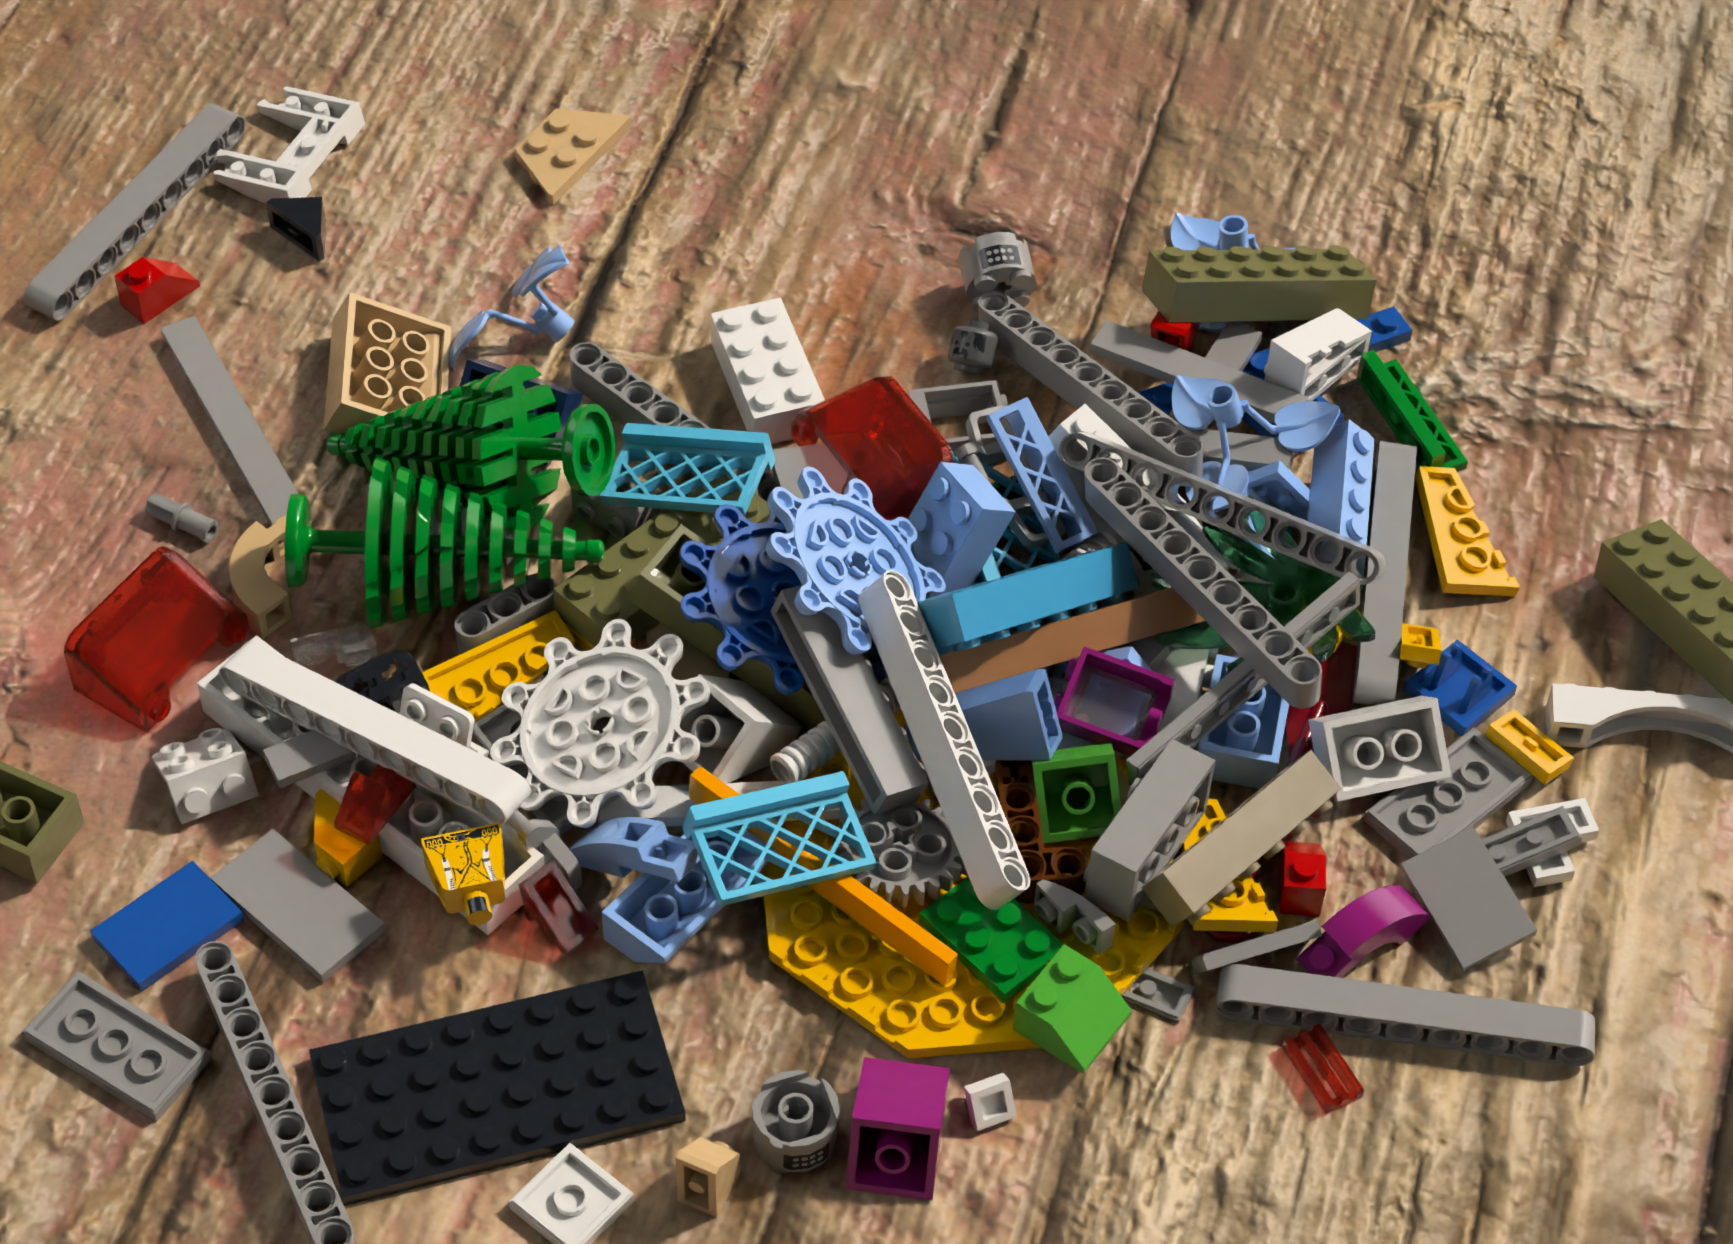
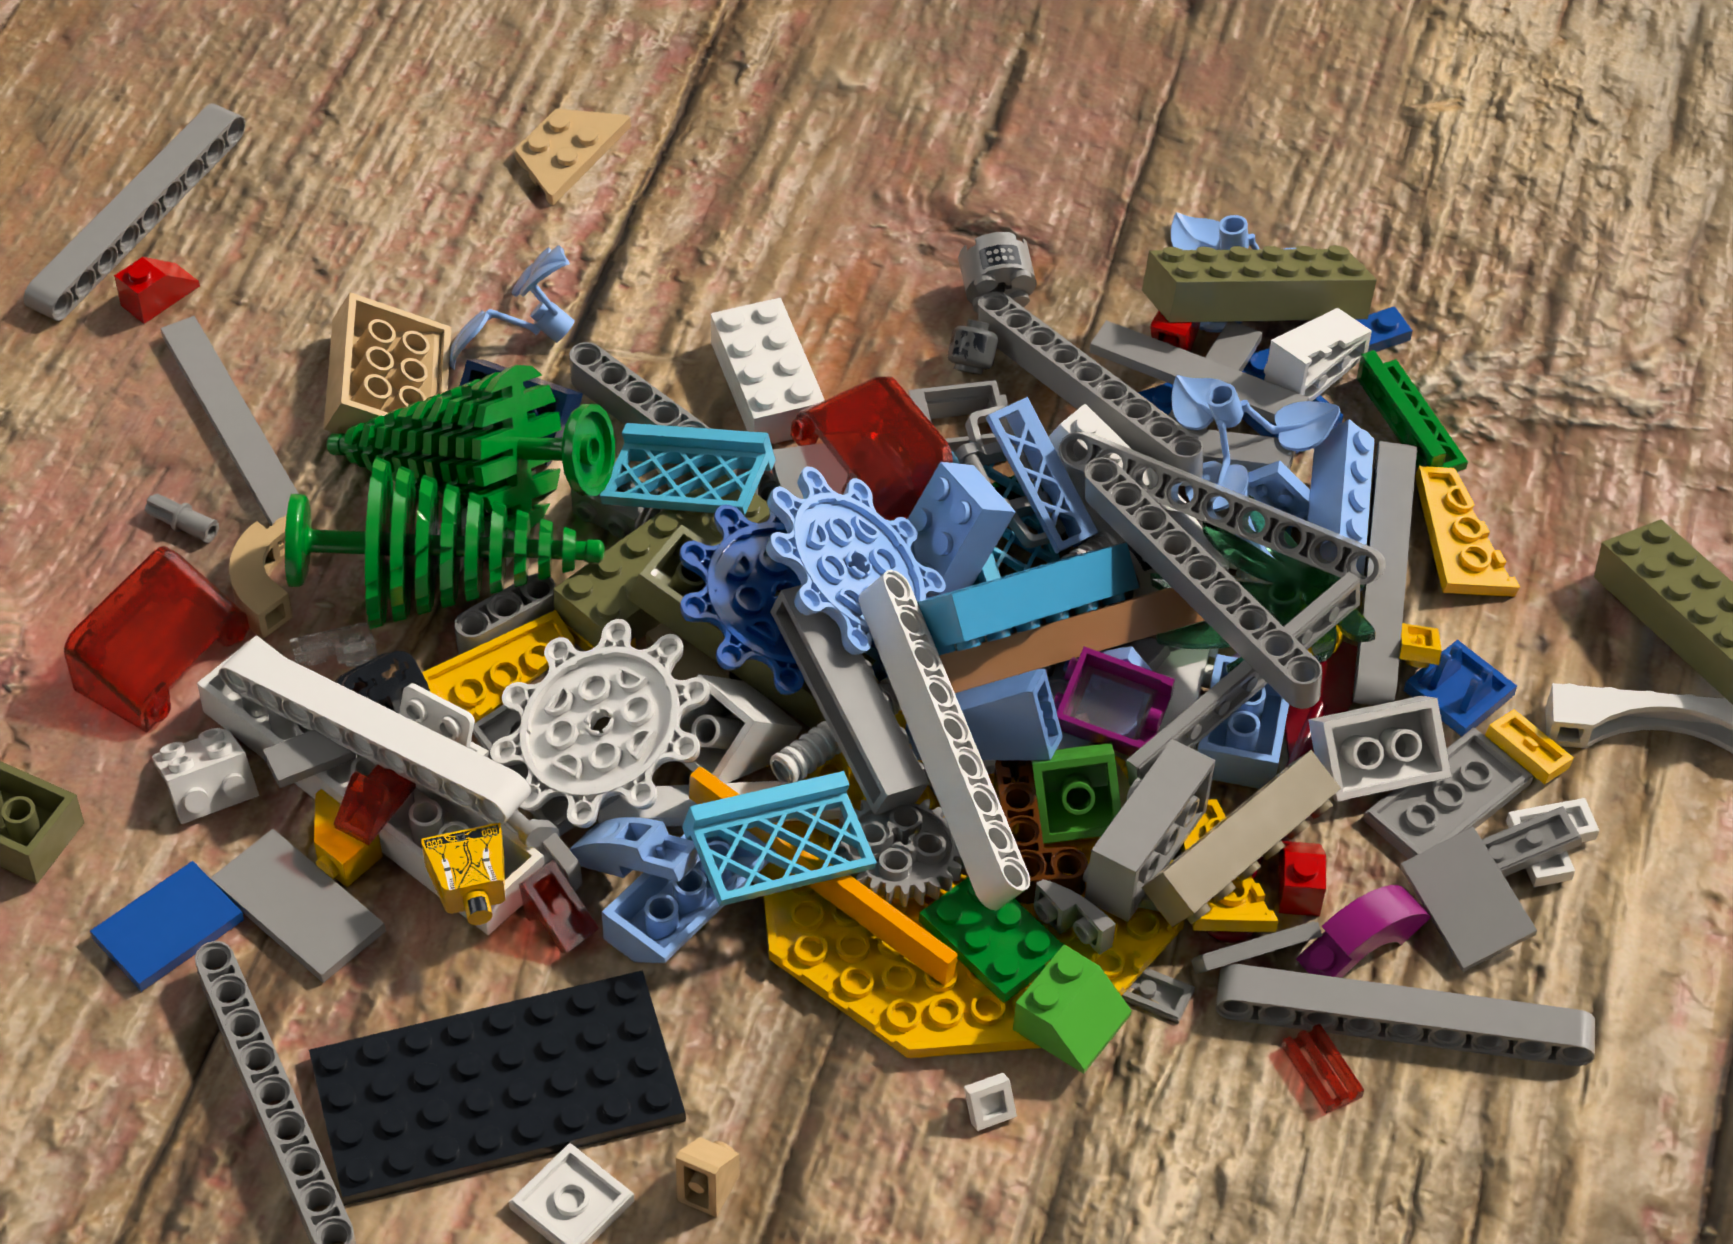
(117, 1046): light grey tile -> none
(300, 222): black slope -> none
(322, 124): white wedge -> none
(795, 1122): light grey brick -> none
(897, 1128): magenta slope -> none

